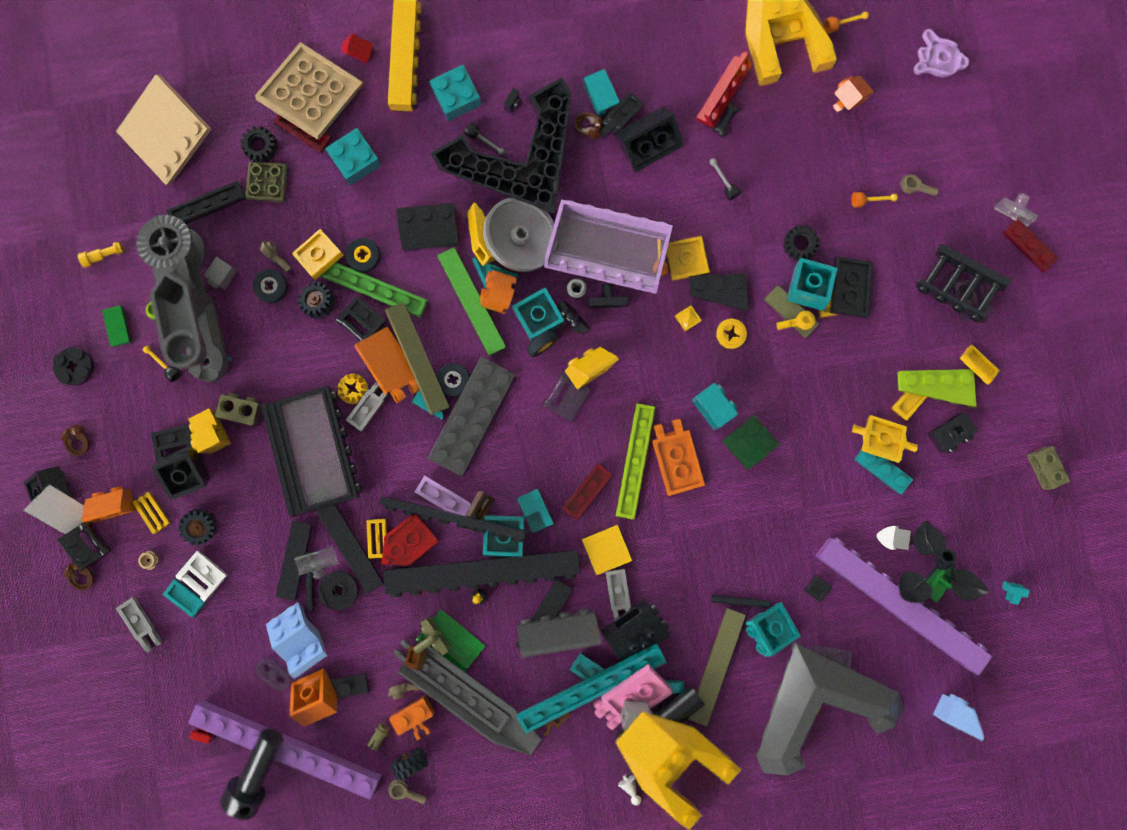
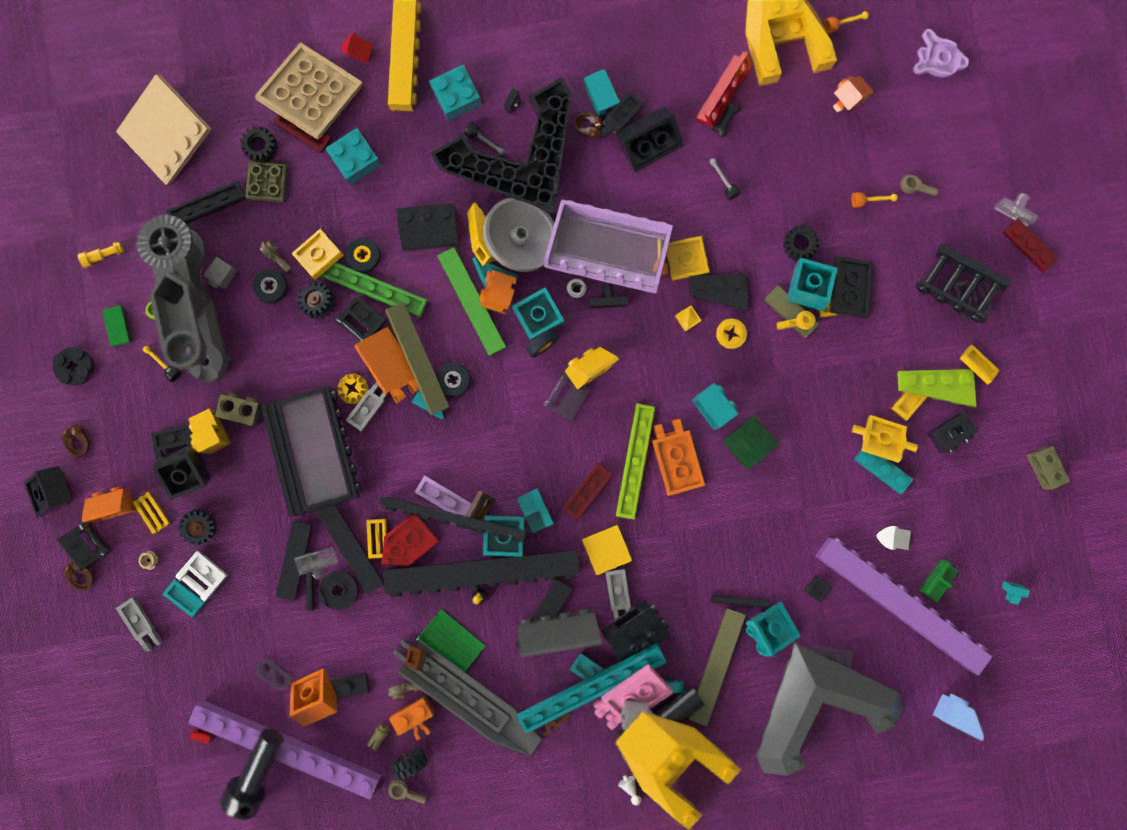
(56, 510): white sticker -> none
(296, 640): light blue bracket -> none
(435, 638): olive plate -> none
(471, 416): dark grey plate -> none
(570, 314): black hinge -> none
(930, 541): black plant -> none

